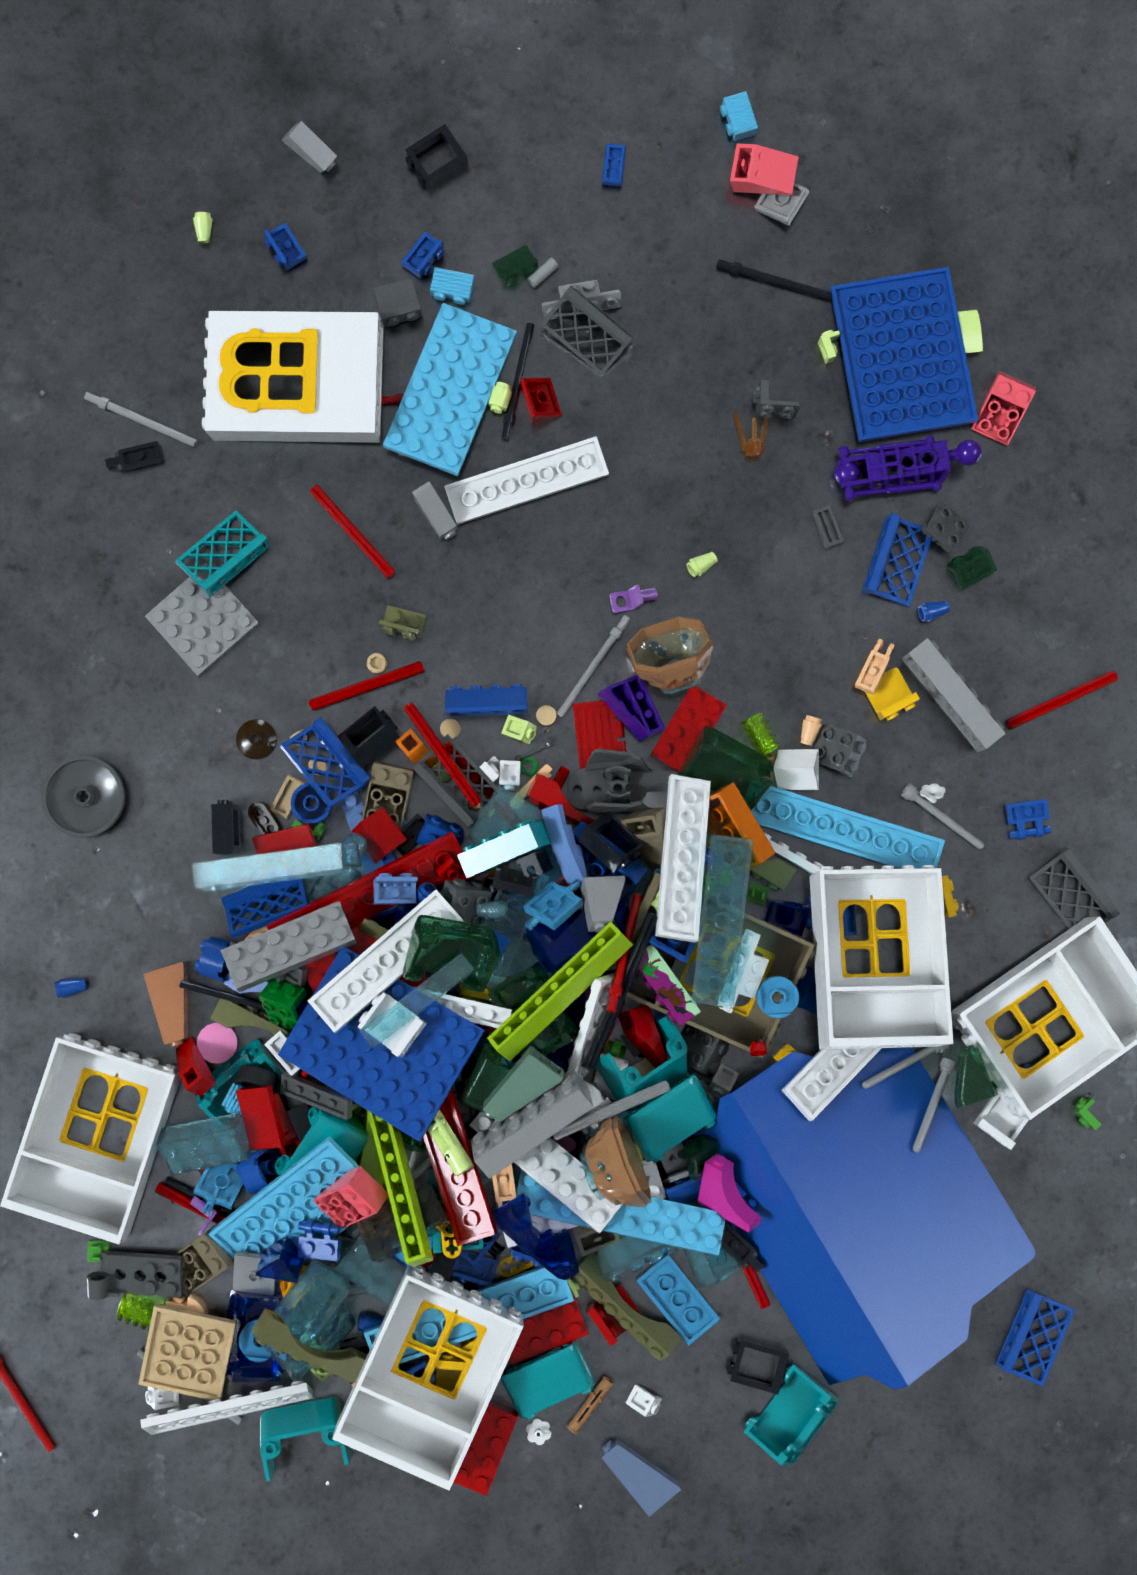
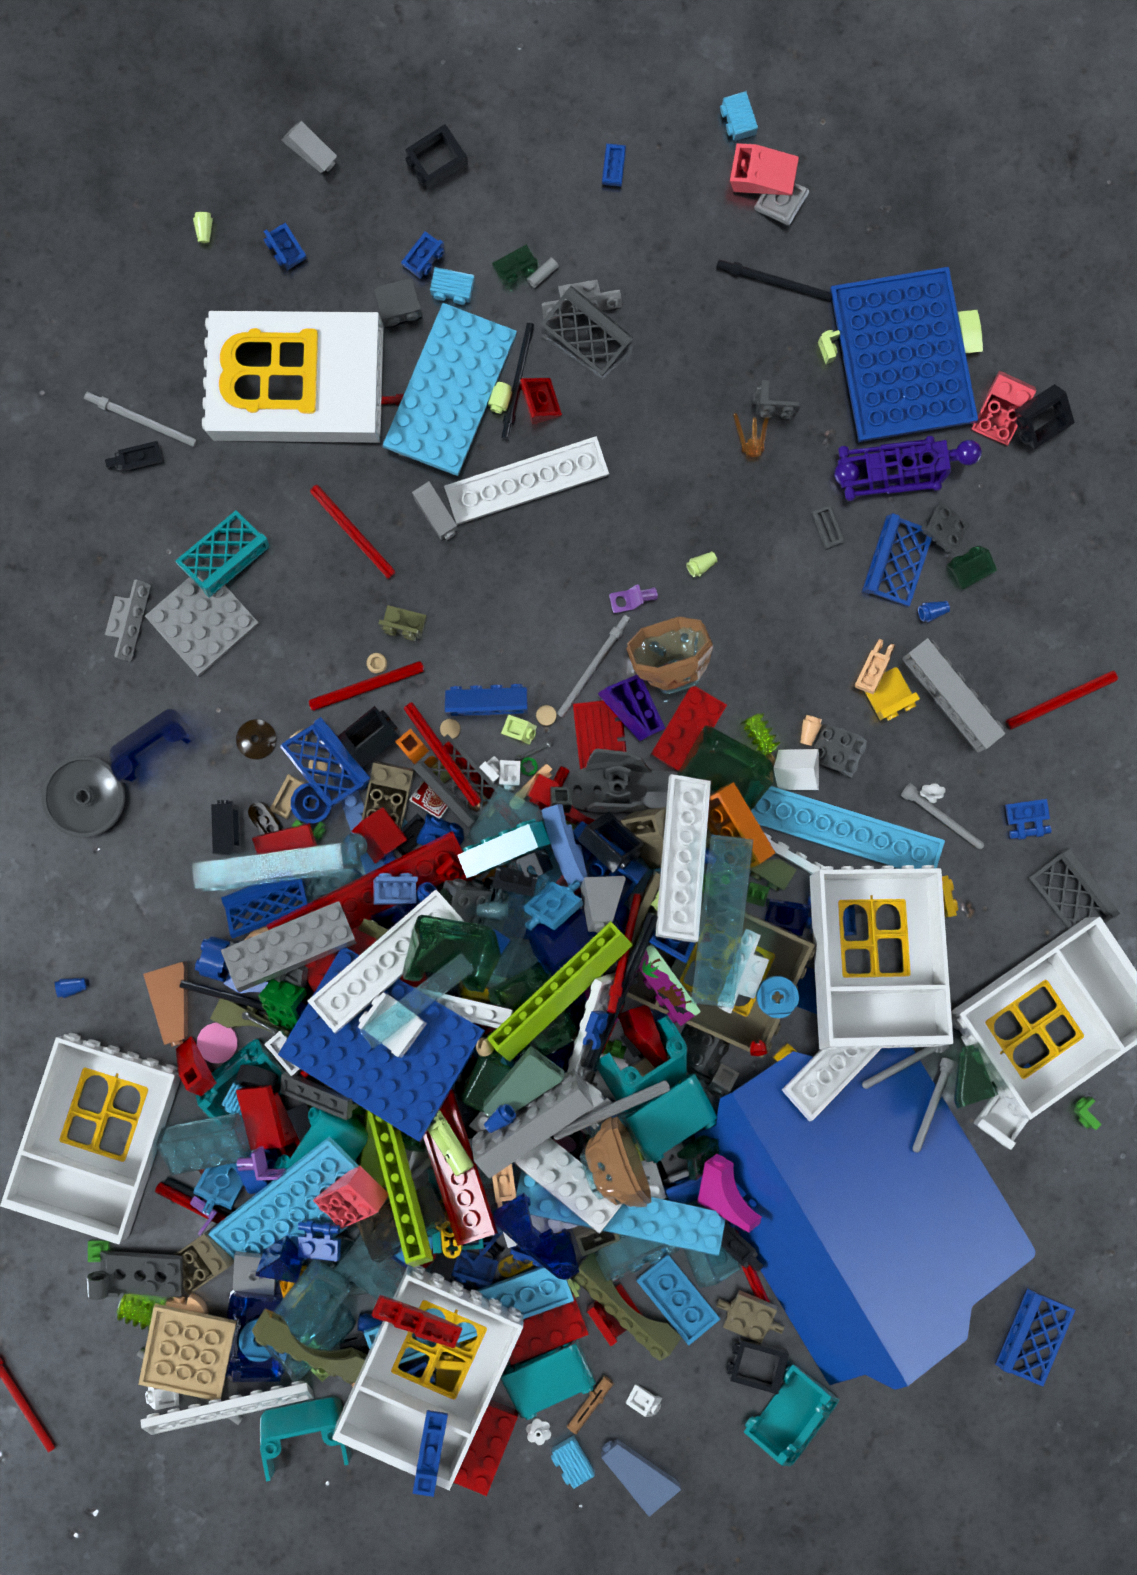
(127, 618): none -> light grey bracket
(165, 725): none -> clear blue windscreen
(247, 1016): none -> dark grey hinge
(259, 1165): none -> medium lavender bracket
(417, 1321): none -> red slope
(428, 800): none -> sticker
(430, 1453): none -> blue slope
(484, 1047): none -> tan hinge
(500, 1118): none -> blue cone
(562, 796): none -> pearl dark grey slope
(573, 1462): none -> medium azure brick
(595, 1026): none -> blue plate
(750, 1316): none -> dark tan plate
(1064, 418): none -> black window

